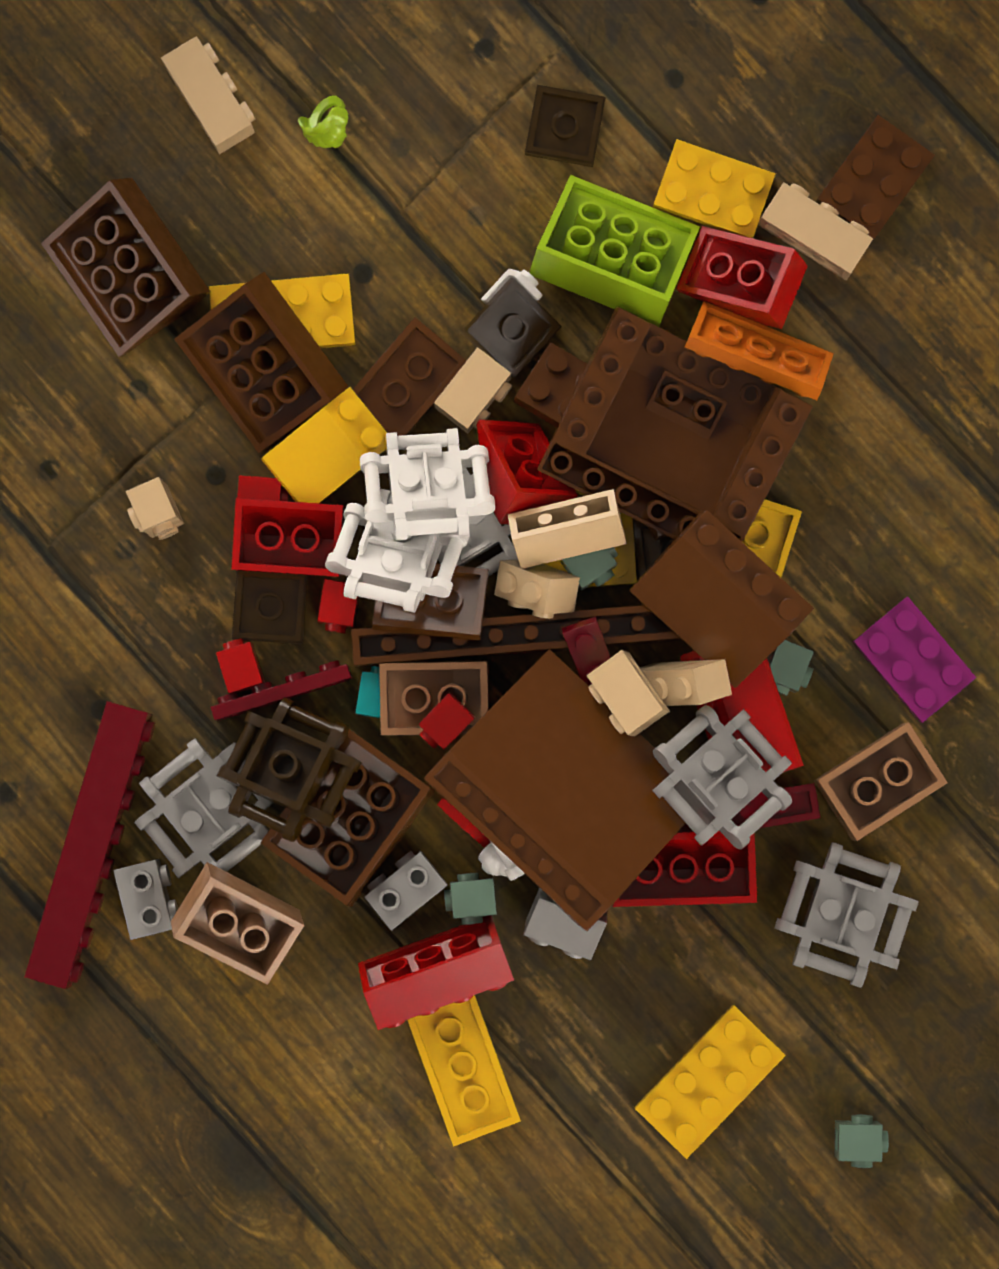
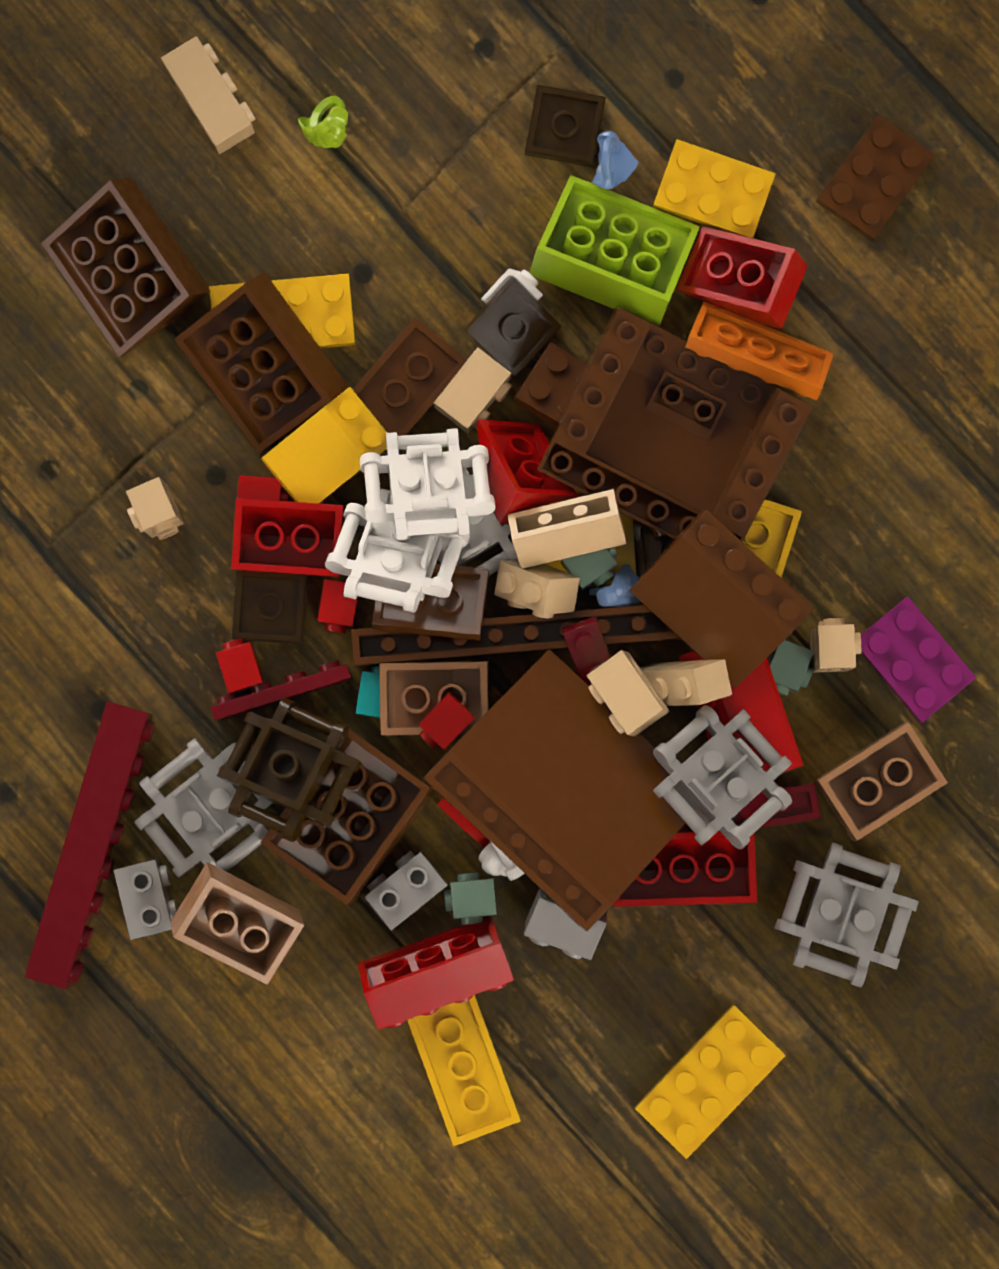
(615, 161): none -> medium blue piece
(618, 593): none -> medium blue piece
(815, 230): tan brick -> none
(834, 646): none -> tan brick
(860, 1141): sand green brick -> none

